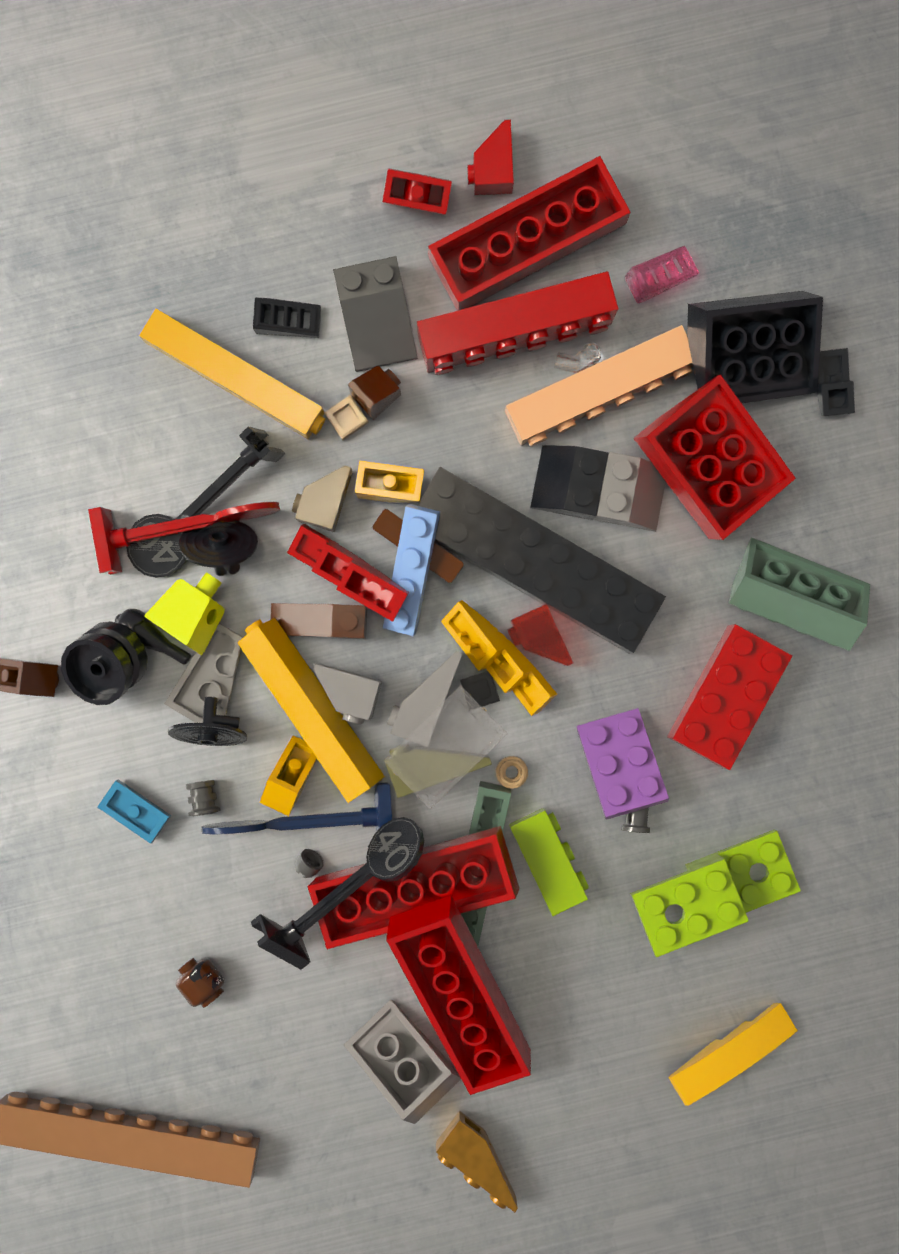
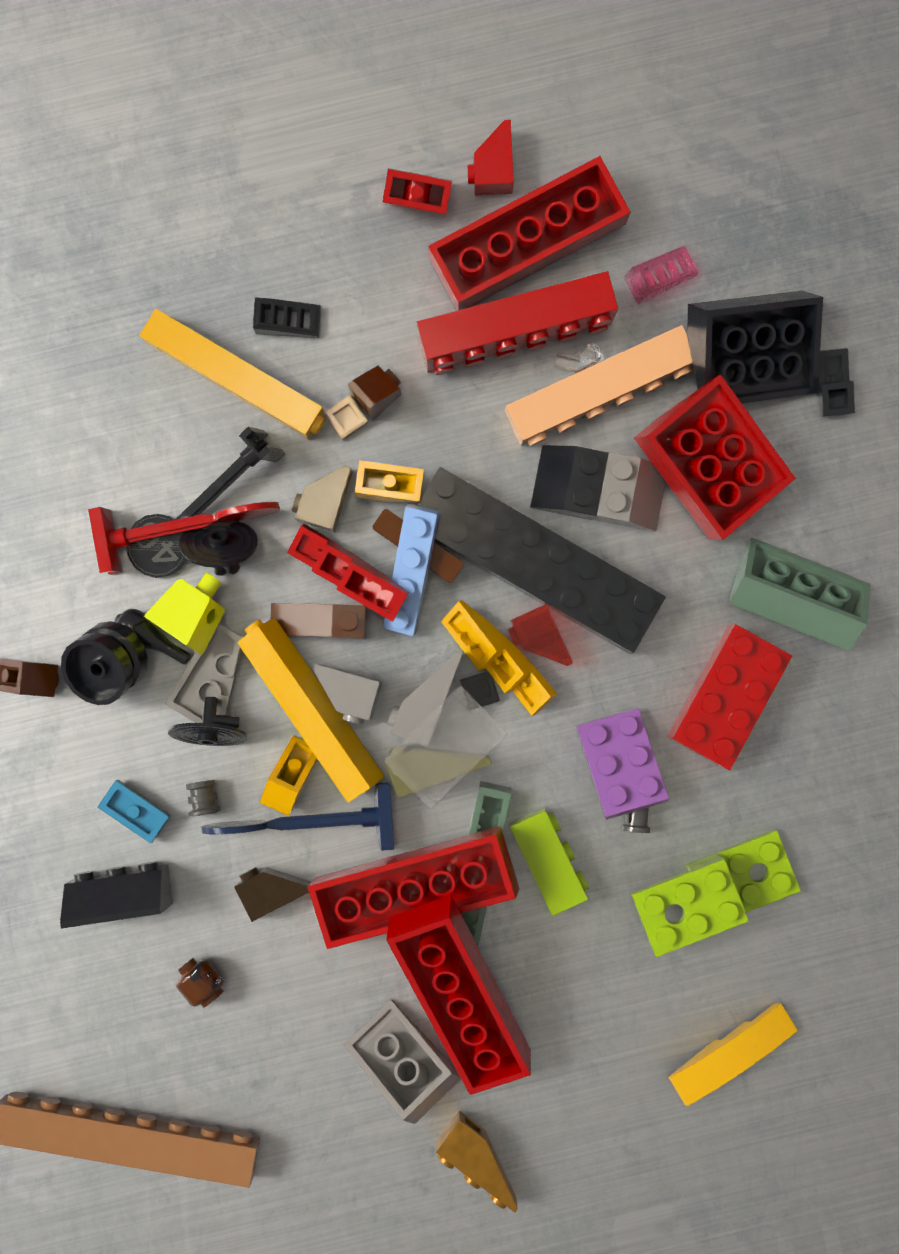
(116, 895): none -> black slope
(268, 890): none -> dark brown slope
(313, 859): dark grey hinge -> none
(375, 313): dark grey slope -> none
(389, 857): black piece -> none
(511, 782): tan plate -> none

